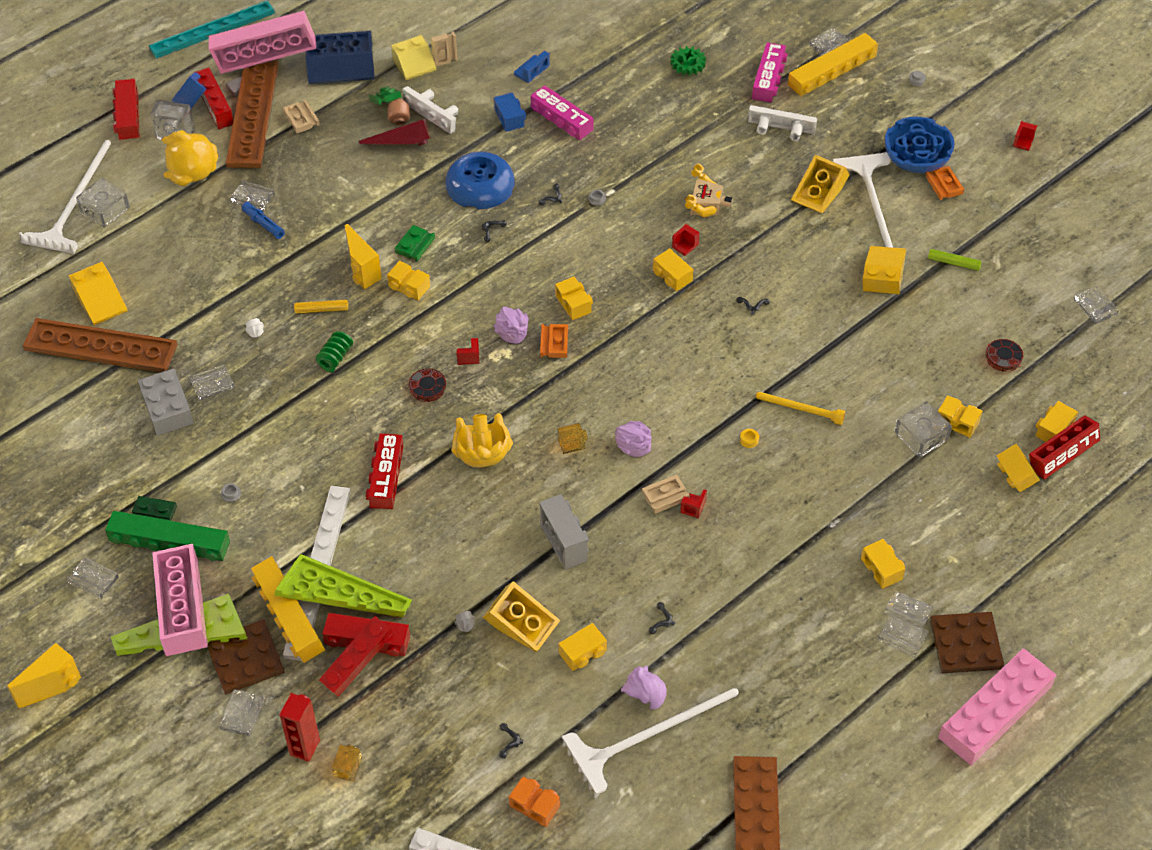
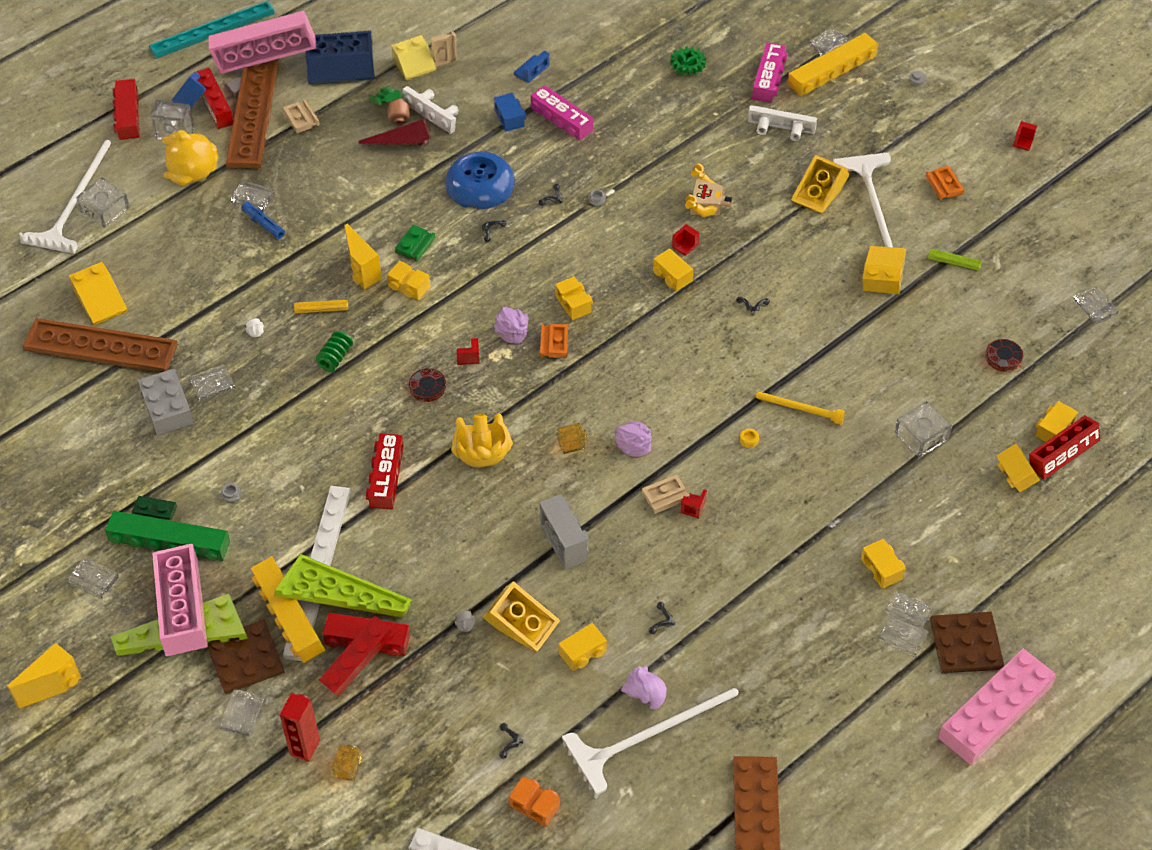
(919, 144): blue brick -> none
(962, 418): yellow brick -> none

